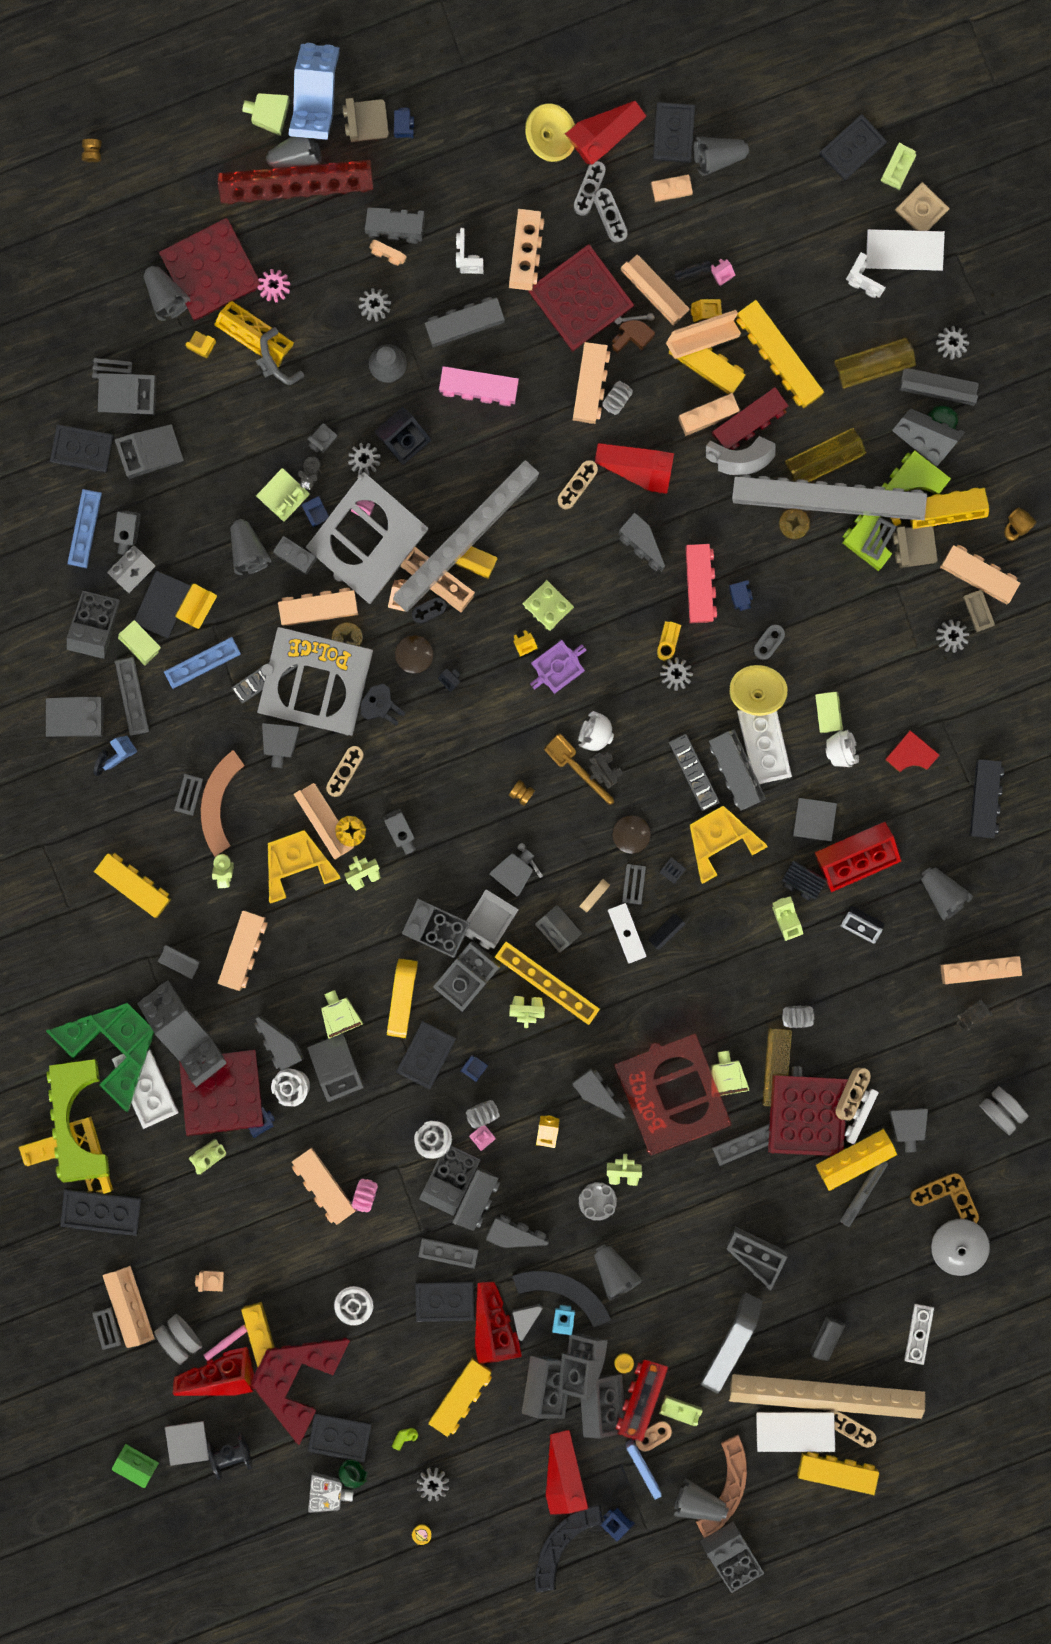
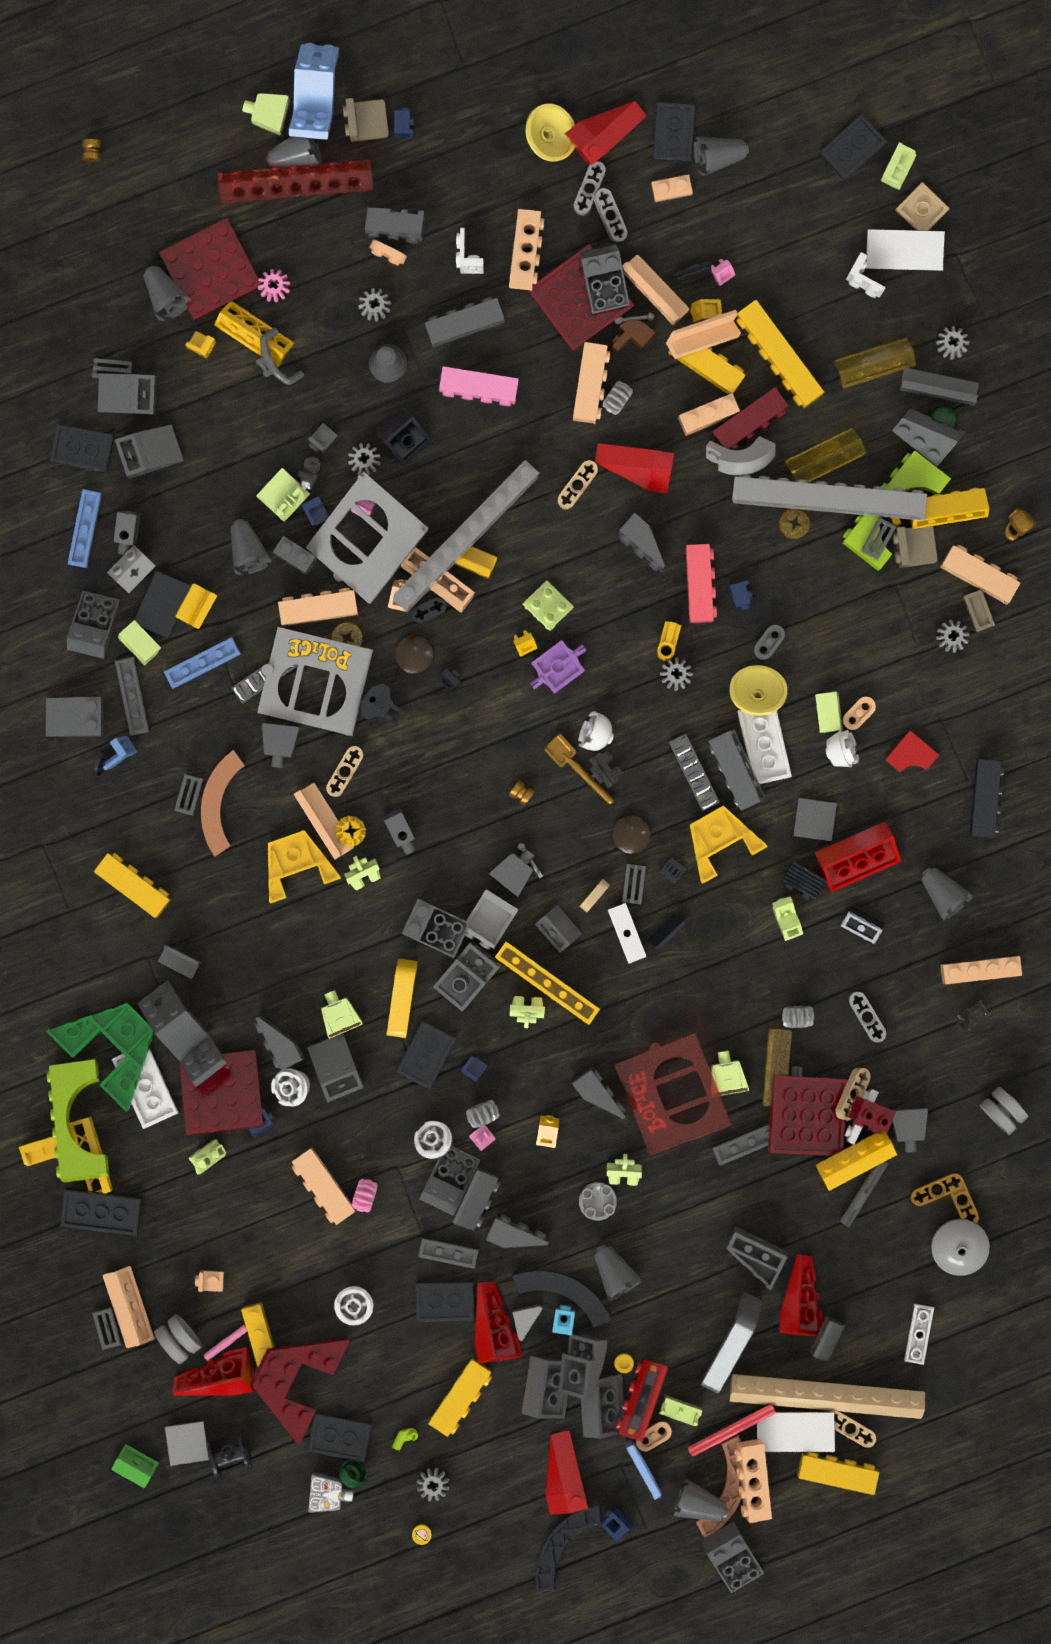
(222, 870): yellowish green hips -> none
(241, 951): light nougat brick -> none
(604, 278): none -> dark grey slope
(731, 1430): none -> coral axle
(761, 1508): none -> light nougat brick
(800, 1306): none -> red wedge
(858, 713): none -> light nougat plate
(871, 1114): none -> dark red brick
(879, 1026): none -> light grey beam

